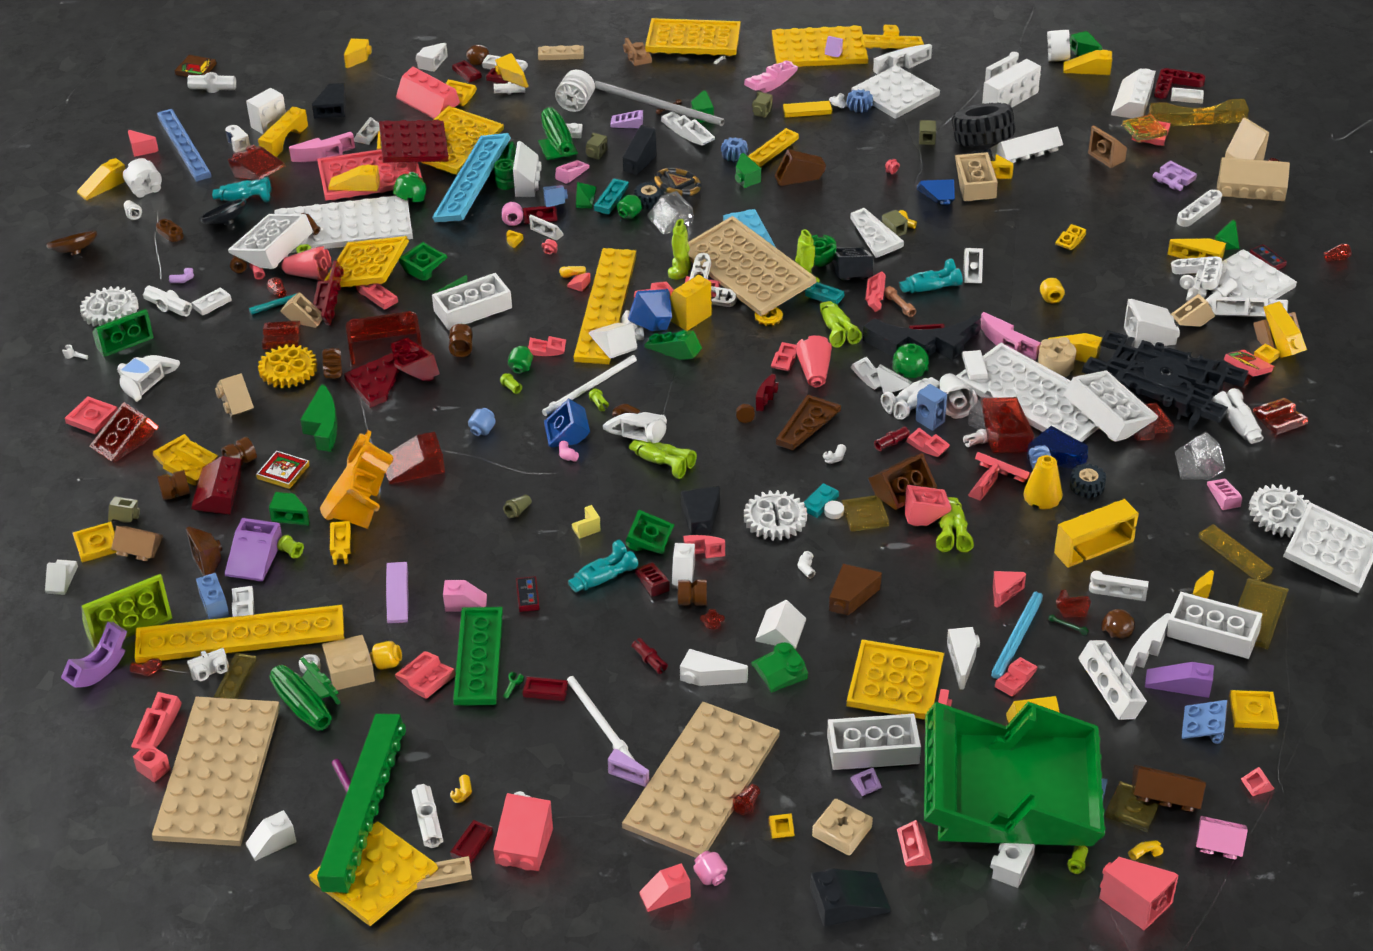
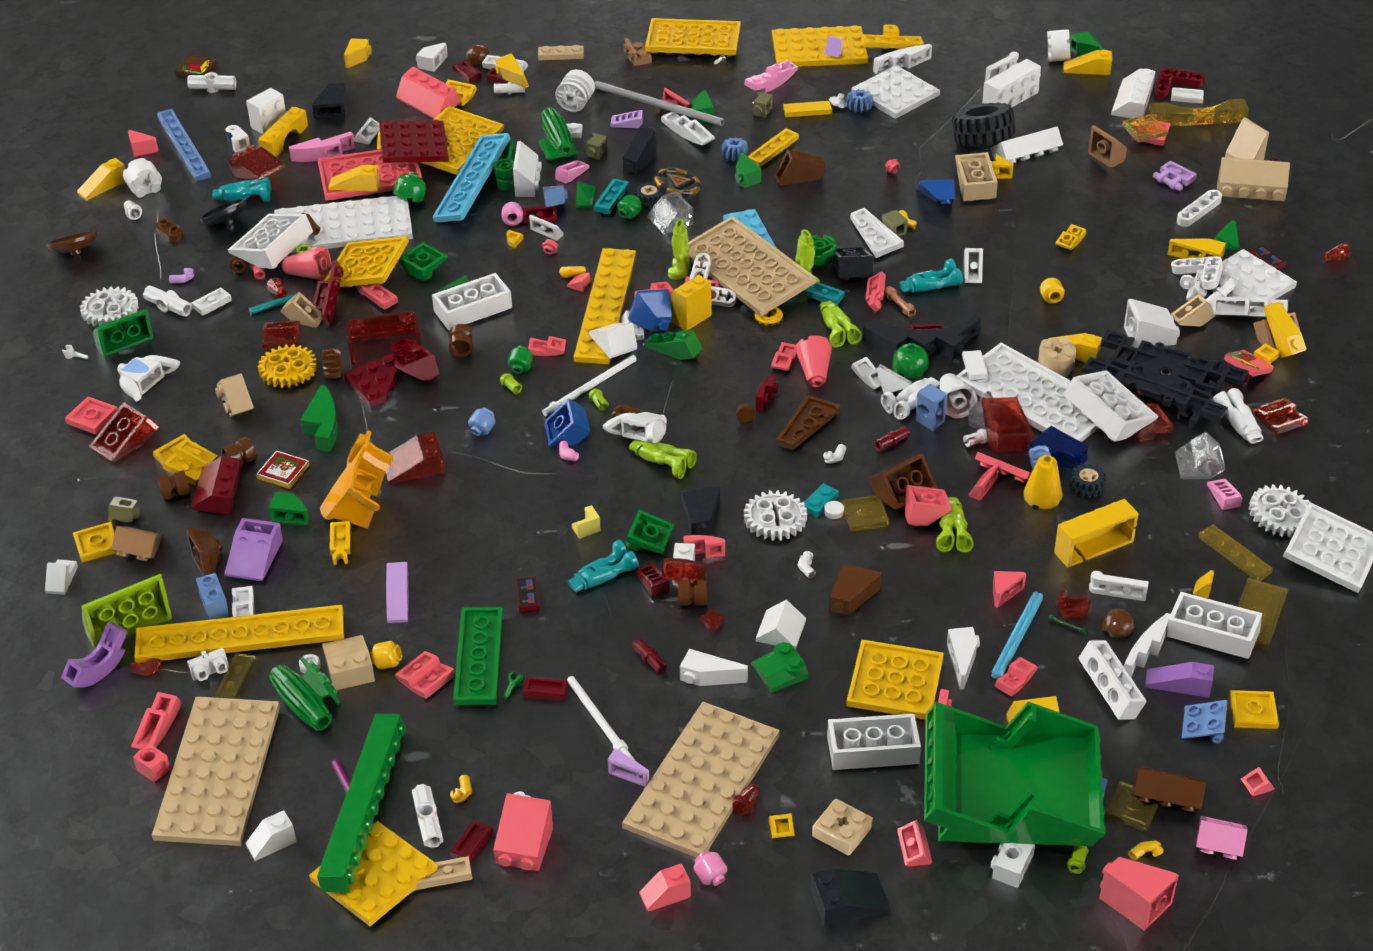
(290, 546): lime bush -> none
(462, 594): bright pink slope -> none
(516, 506): olive cone -> none
(671, 97): none -> coral slope
(683, 568): none -> clear red slope
(866, 781): lavender slope -> none
(927, 132): olive brick -> none
(930, 445): coral slope -> none
(1003, 332): bright pink slope -> none

